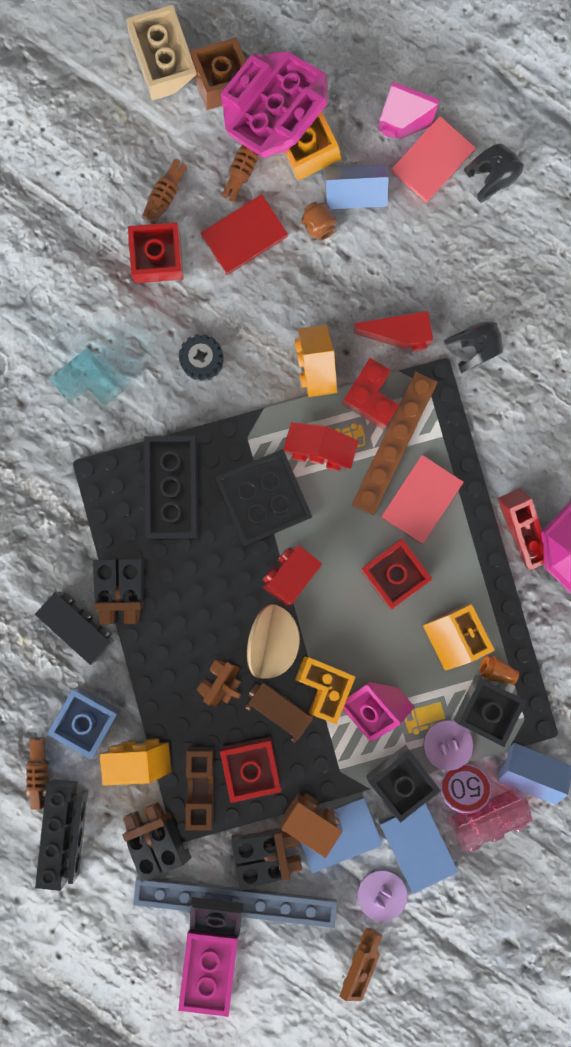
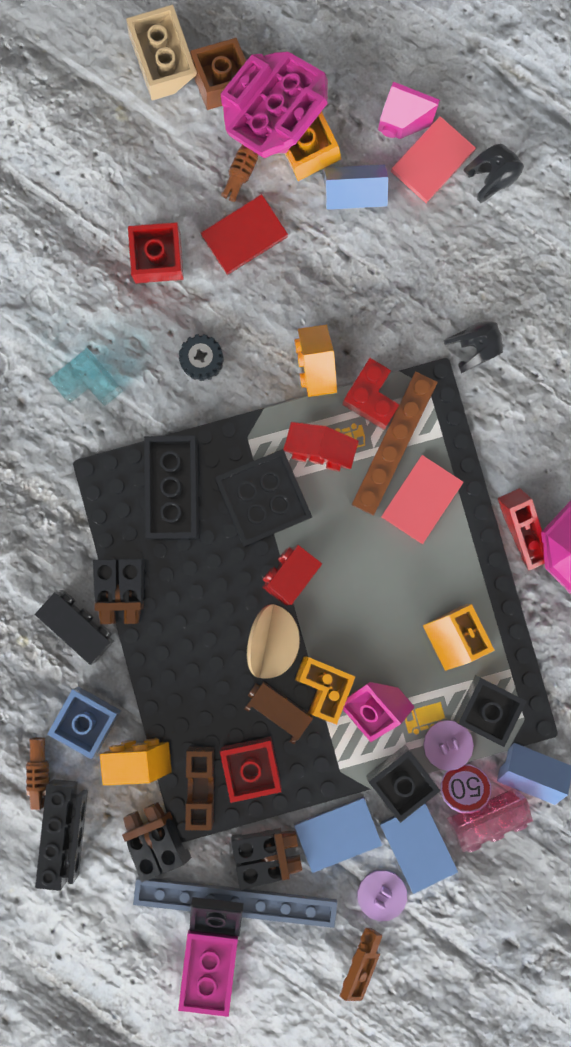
(163, 192): dark orange hinge -> none
(223, 687): dark orange hips -> none
(312, 824): dark orange brick -> none
(319, 220): dark orange head -> none
(396, 574): red brick -> none
(403, 331): red slope -> none
(496, 670): orange cone -> none

